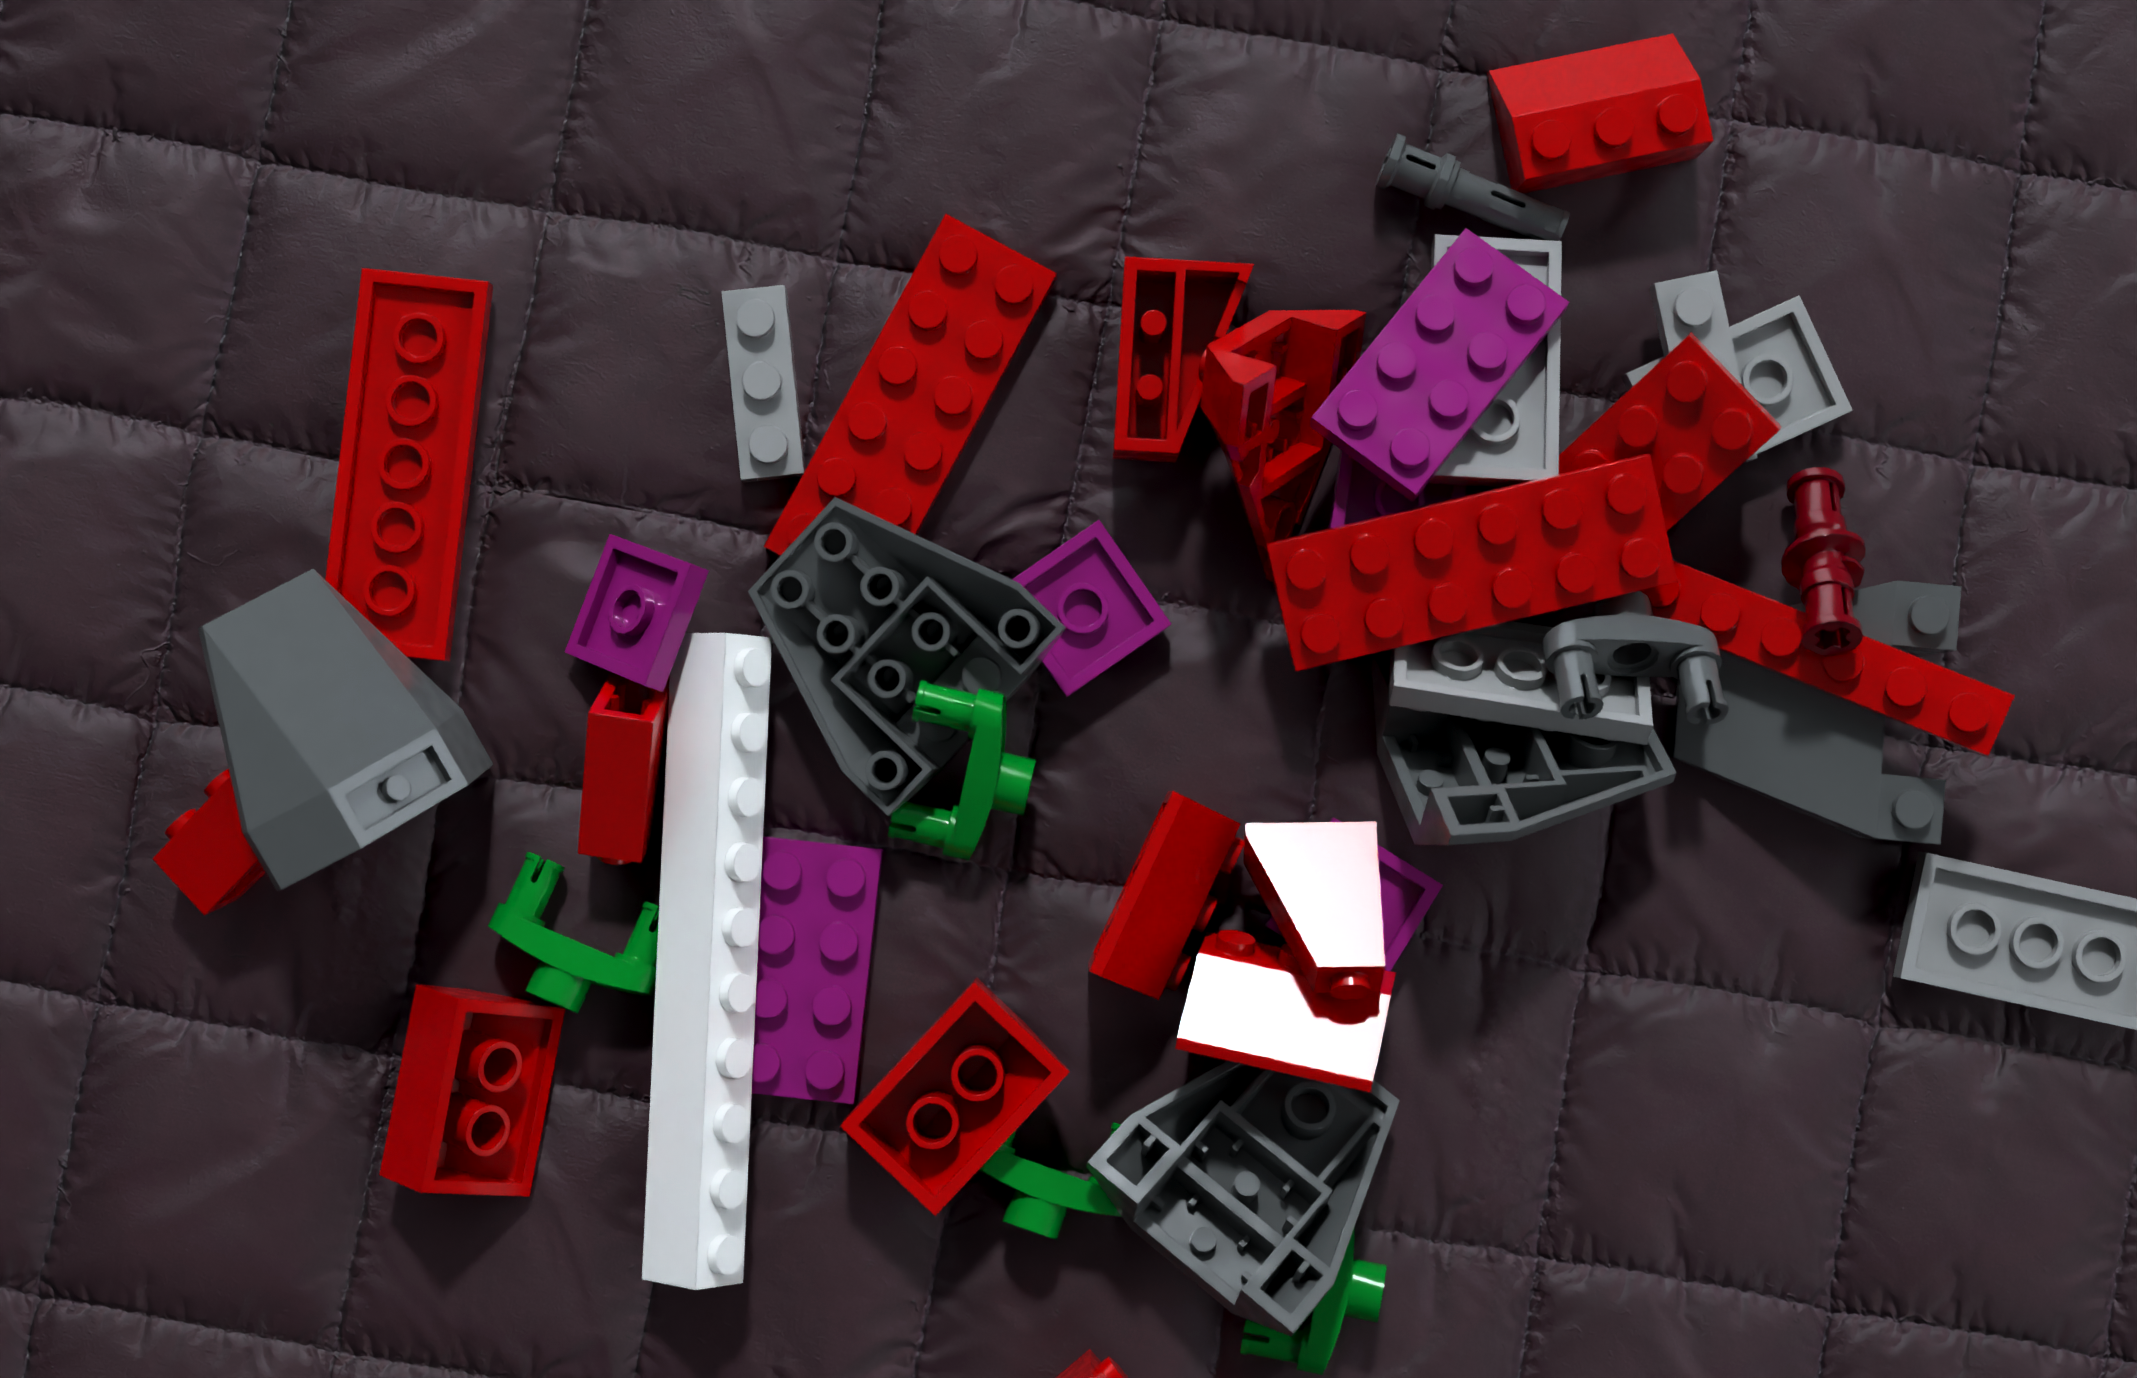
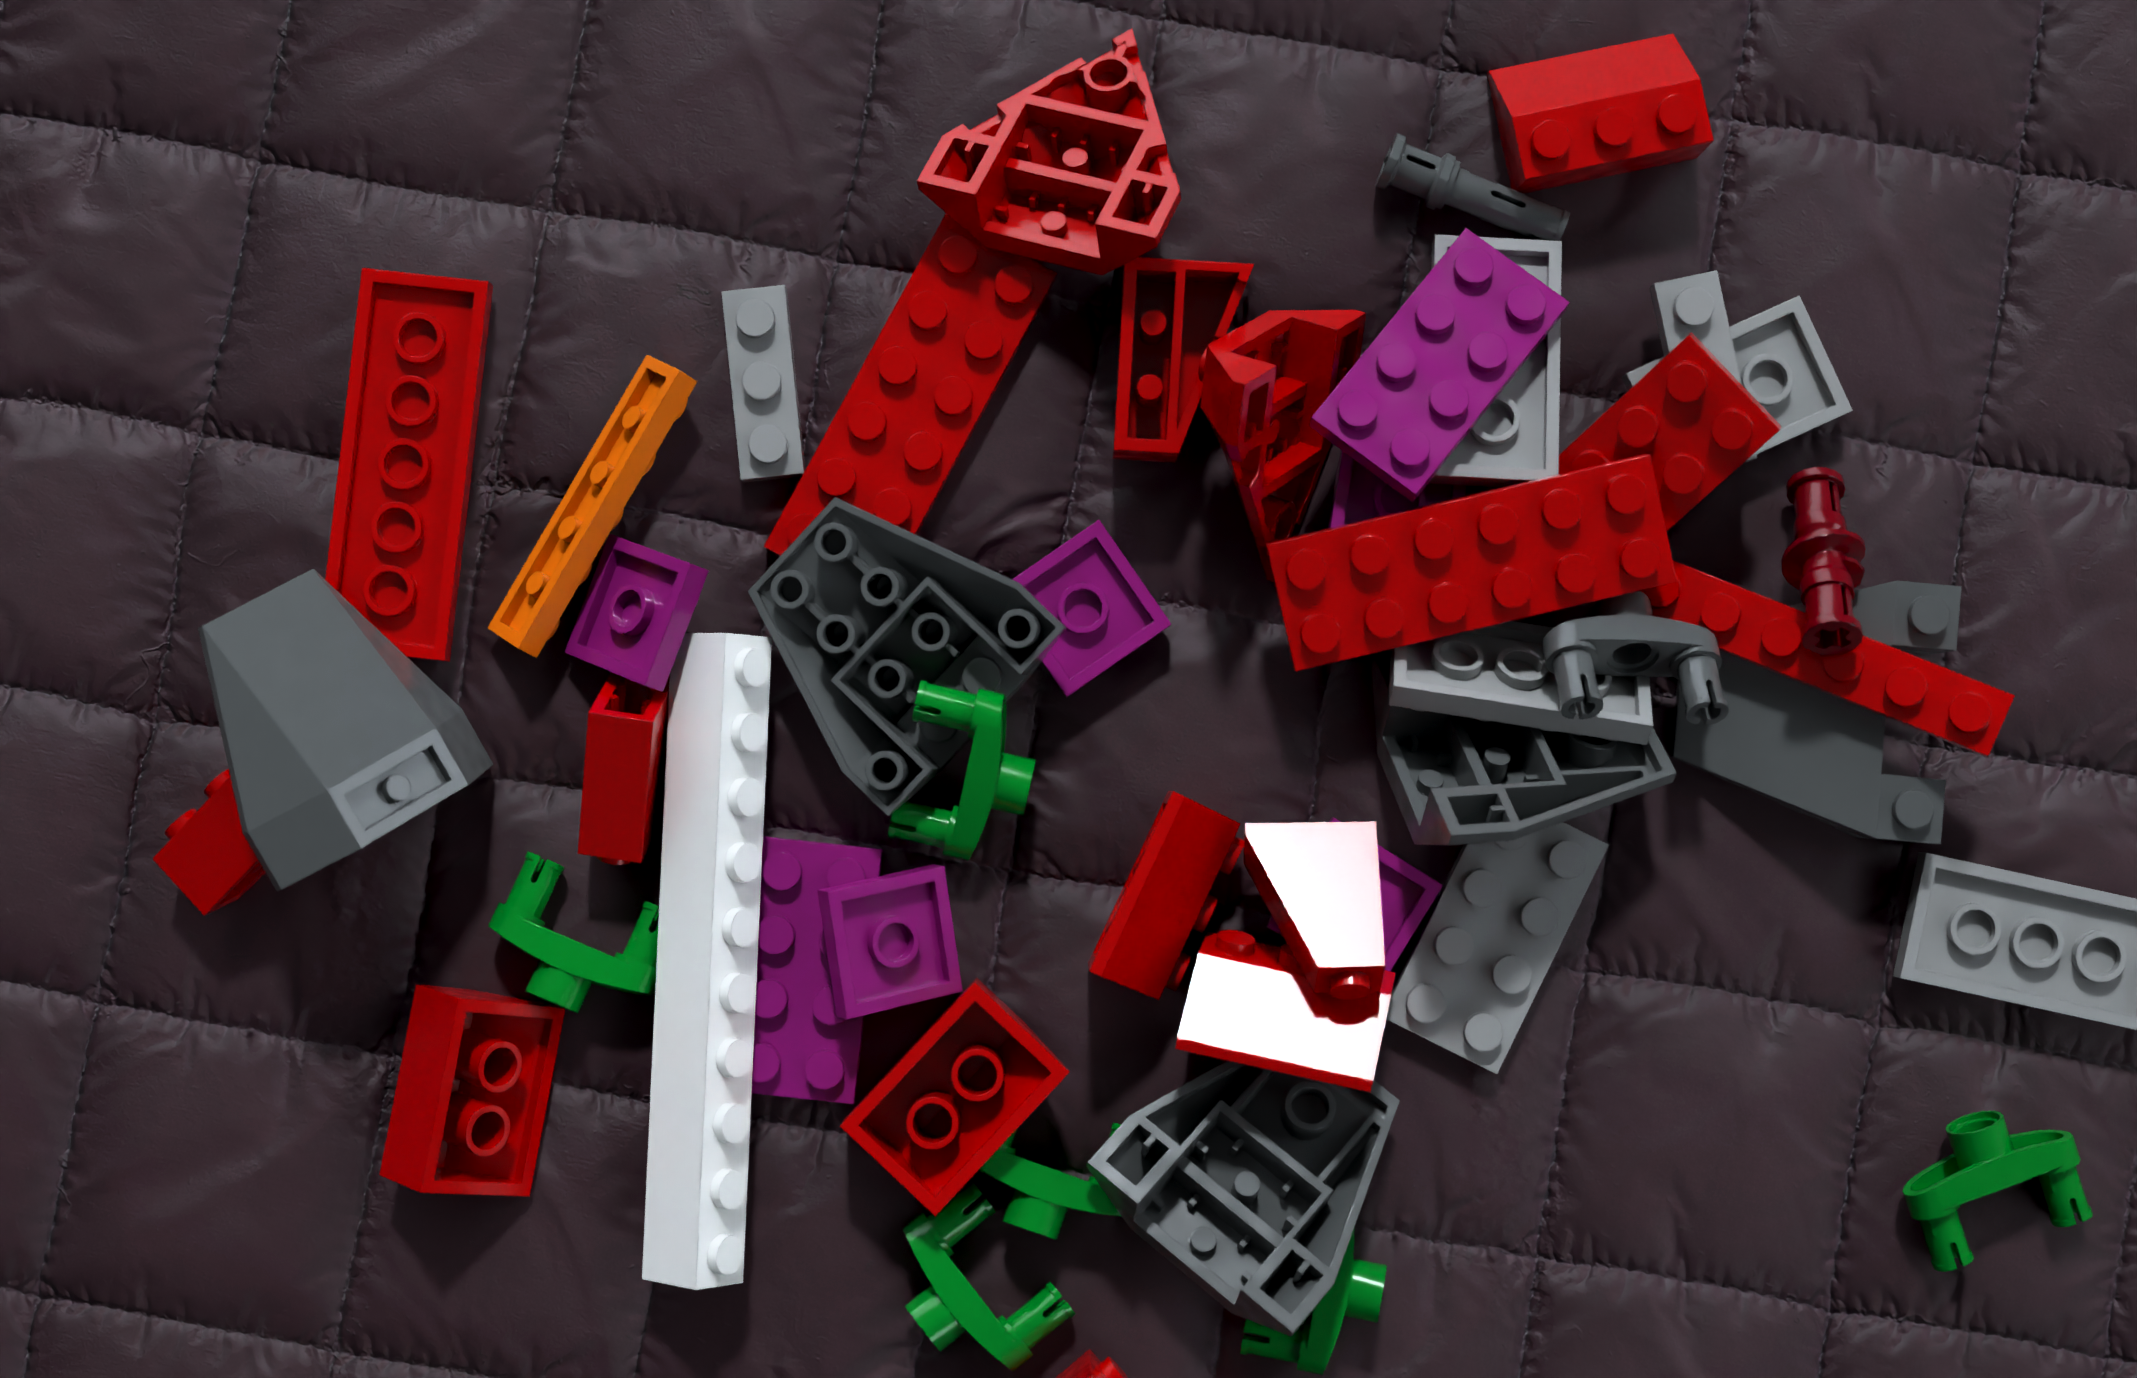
(592, 505): none -> orange plate
(890, 941): none -> magenta plate
(954, 1306): none -> green connector
(1064, 167): none -> red wedge
(1493, 940): none -> light grey plate
(1987, 1162): none -> green connector

